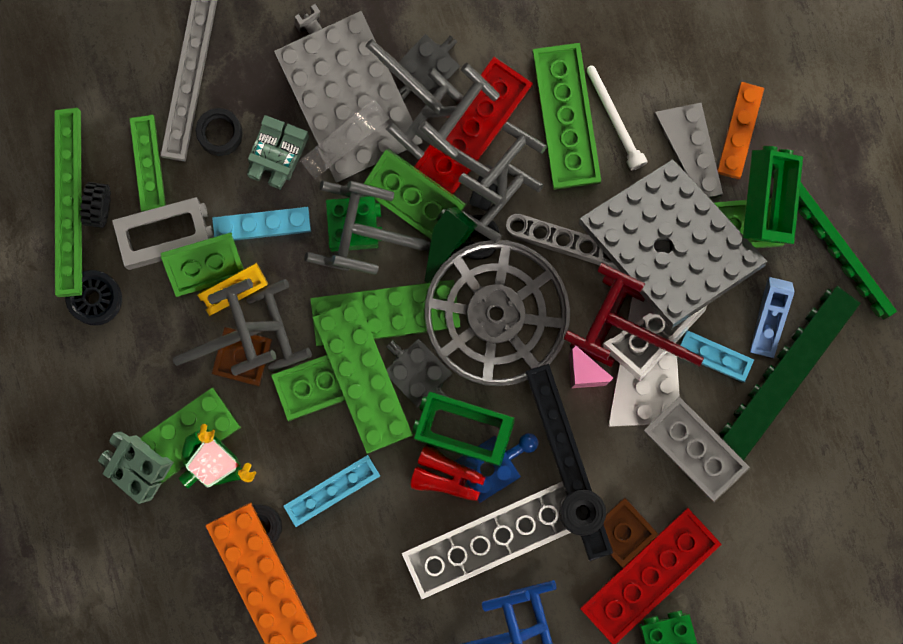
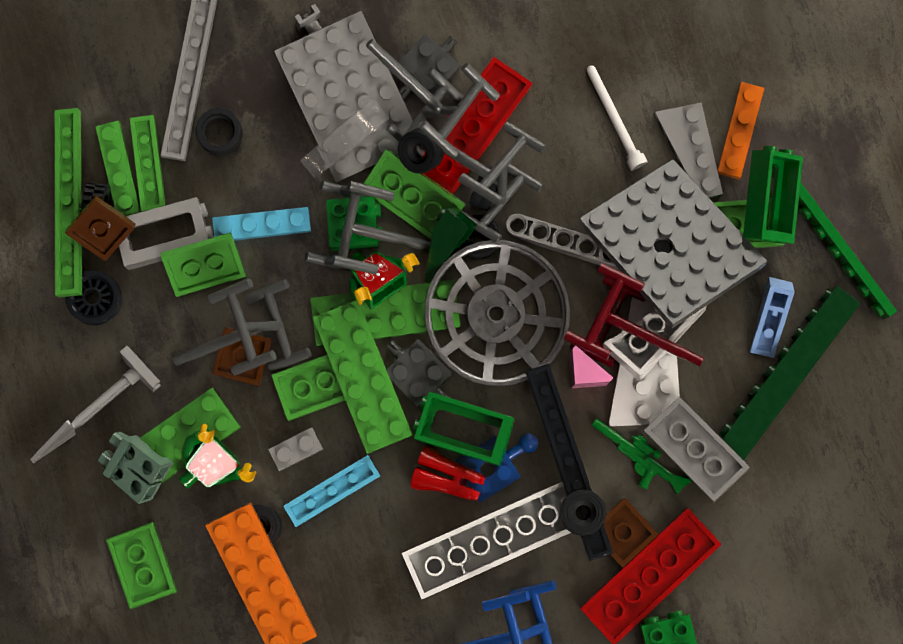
(100, 228): none -> reddish brown plate
(118, 168): none -> bright green plate
(137, 371): none -> light grey piece
(141, 565): none -> bright green tile
(252, 272): yellow plate -> none
(276, 151): sand green hips -> none
(295, 449): none -> light grey plate
(388, 280): none -> torso
(411, 159): none -> black tyre
(566, 116): bright green plate -> none
(644, 464): none -> green piece
(718, 357): medium azure plate -> none

